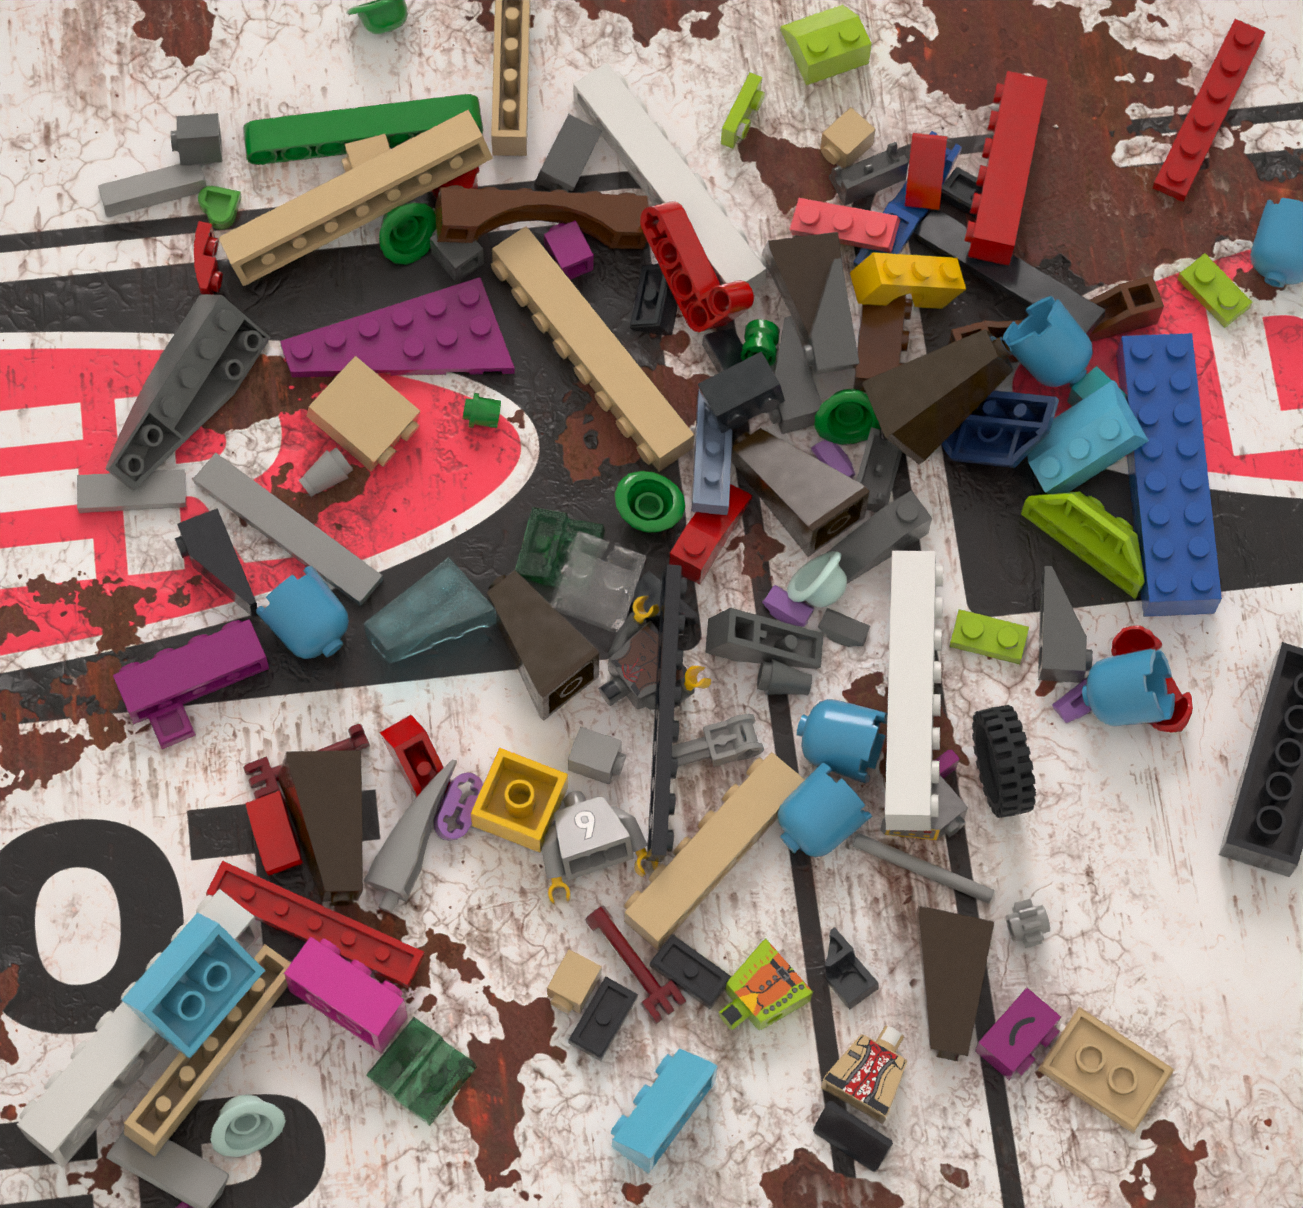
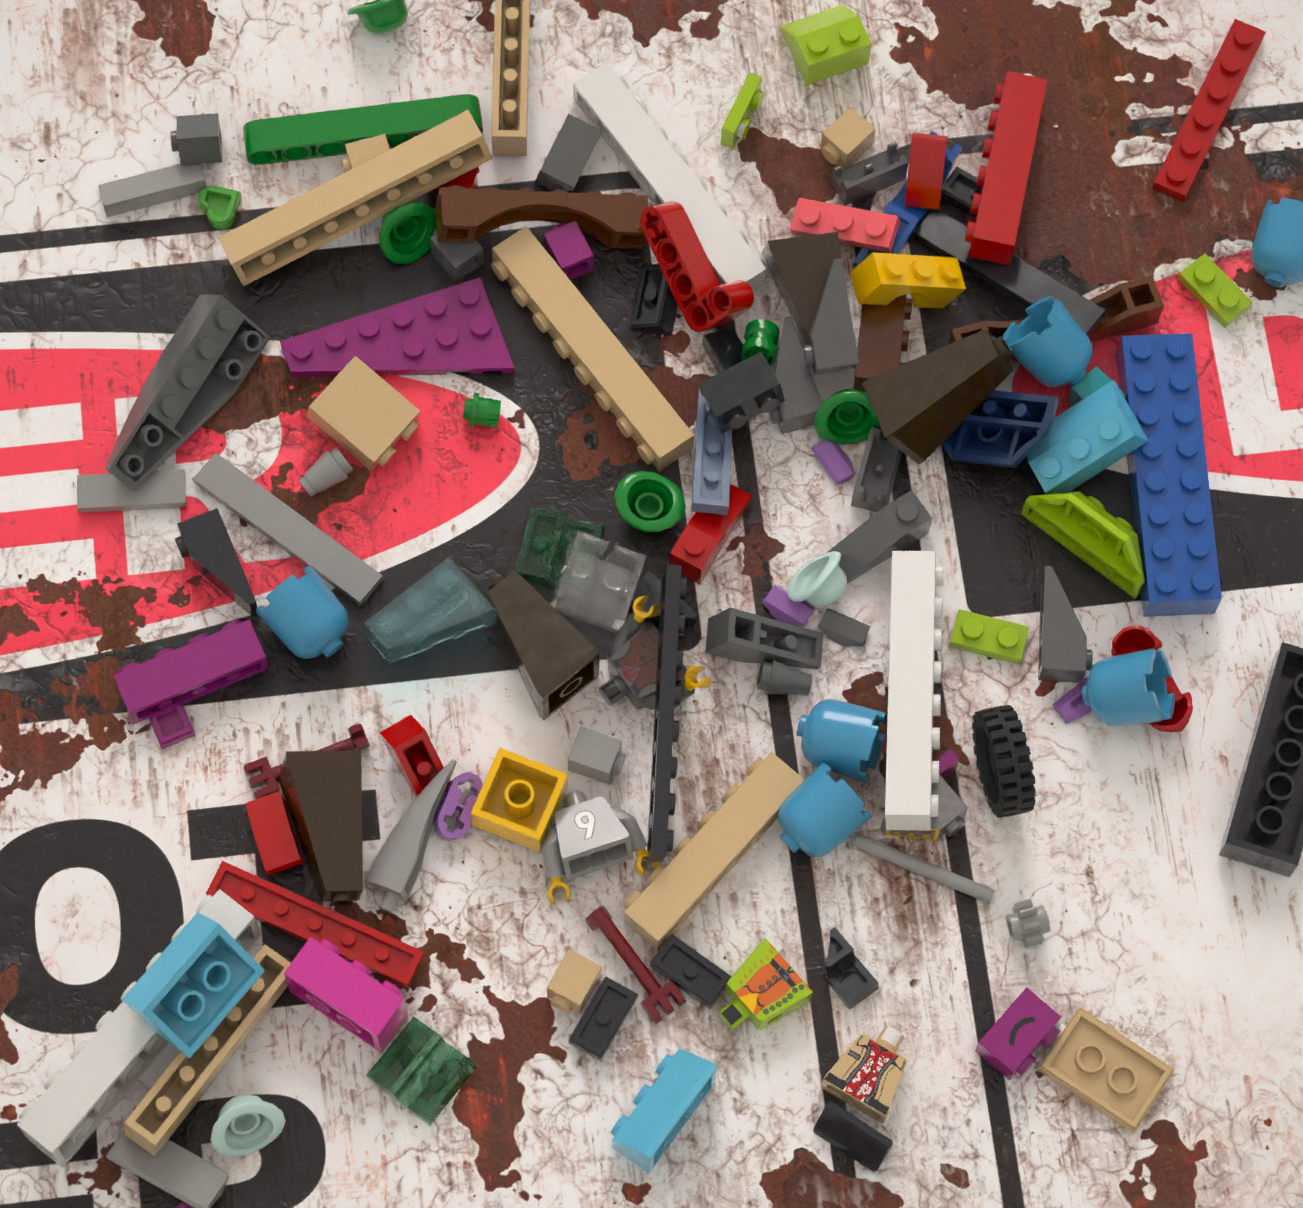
(205, 263): red slope -> none
(721, 743): light grey connector -> none
(801, 491): slope -> none
(953, 970): dark brown slope -> none

